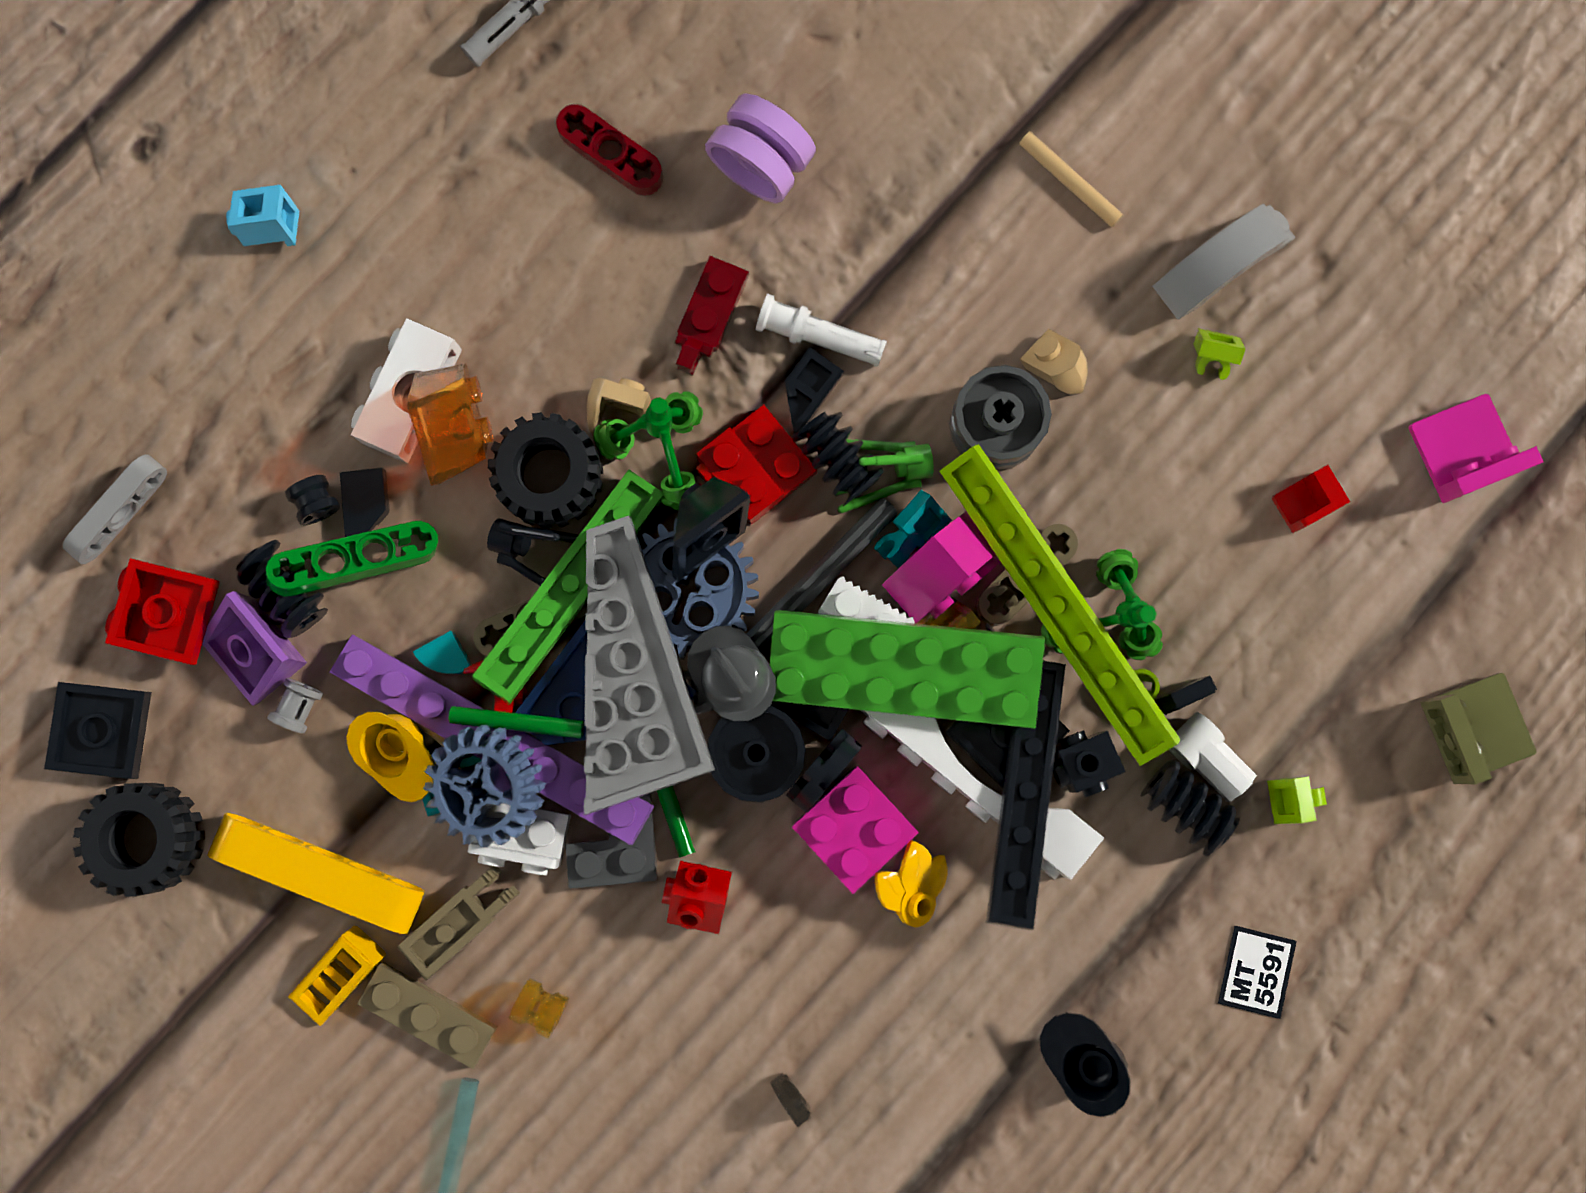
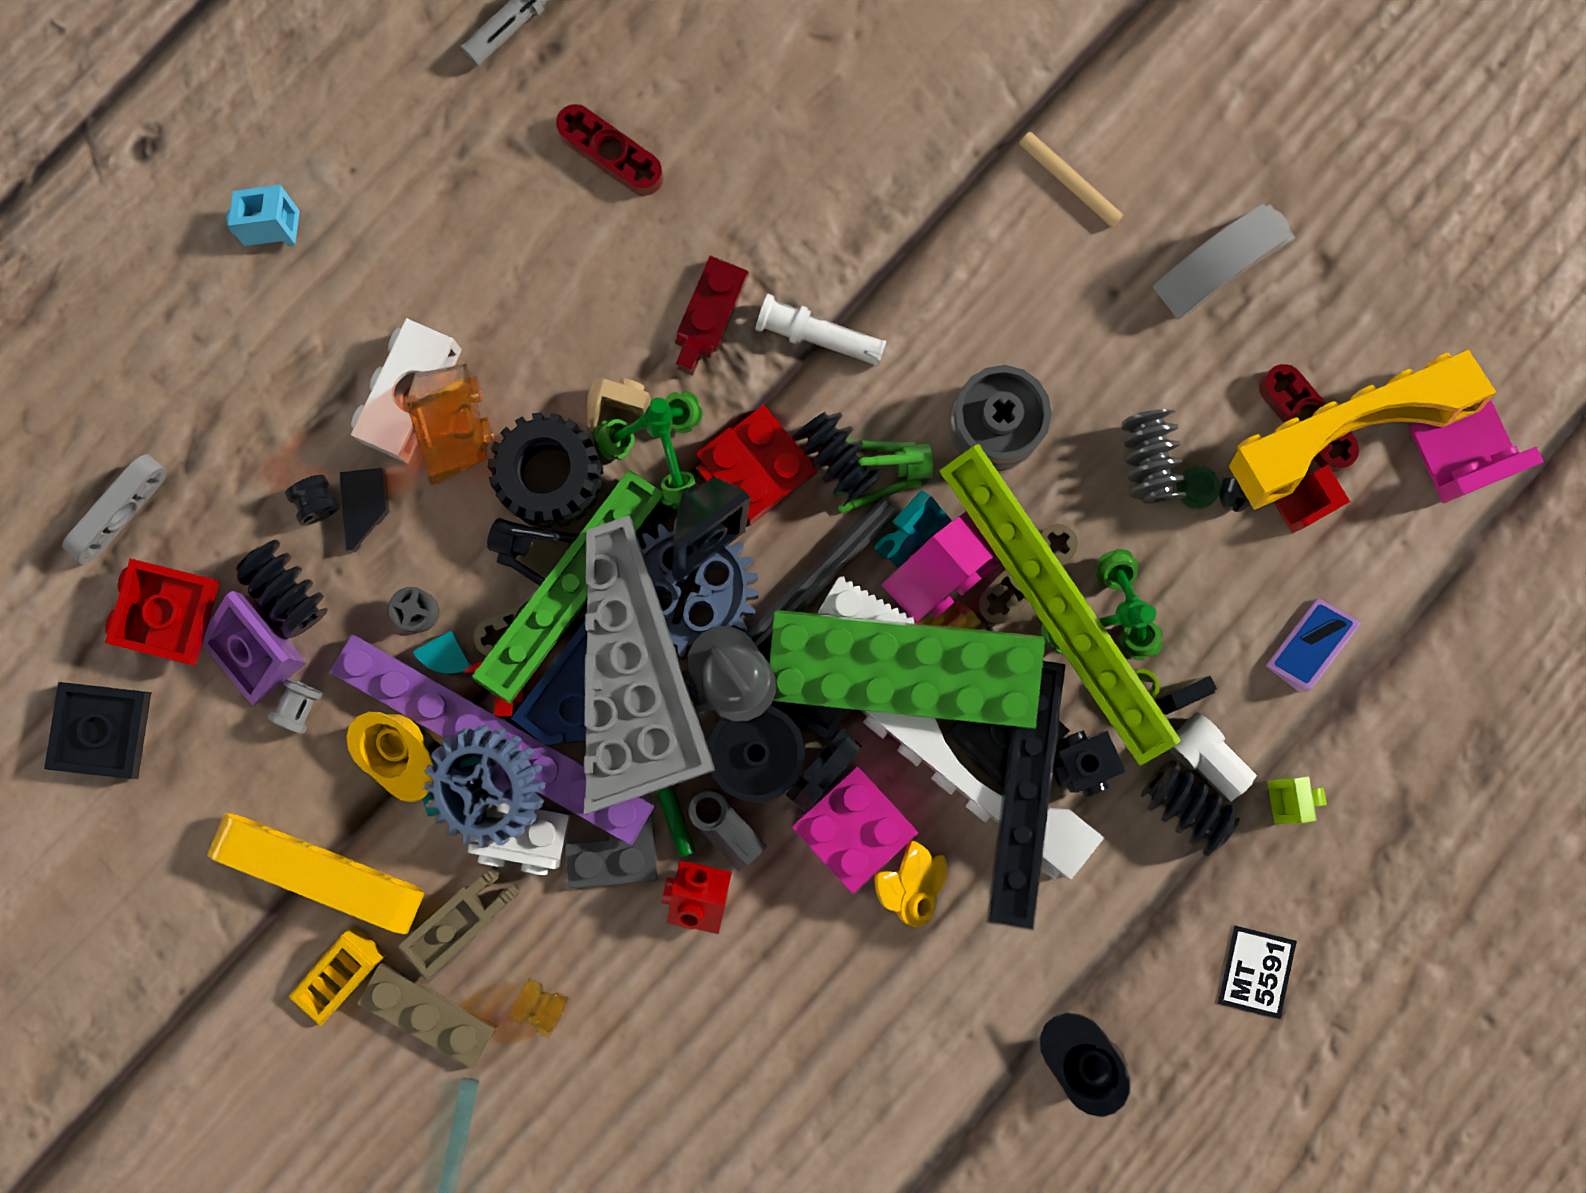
(104, 845): black tyre -> none
(350, 550): green beam -> none
(405, 606): none -> dark grey wheel
(517, 722): green bar -> none
(728, 831): none -> dark grey piece
(760, 148): lavender wheel -> none
(791, 1099): clear smoke tile -> none
(810, 386): black tile -> none
(1057, 362): tan plate -> none
(1152, 456): none -> dark grey piece
(1201, 487): none -> clear green plate
(1217, 347): lime tile -> none
(1232, 495): none -> black hinge
(1312, 399): none -> dark red beam
(1312, 645): none -> slope
(1434, 396): none -> yellow arch
(1478, 729): olive bracket -> none

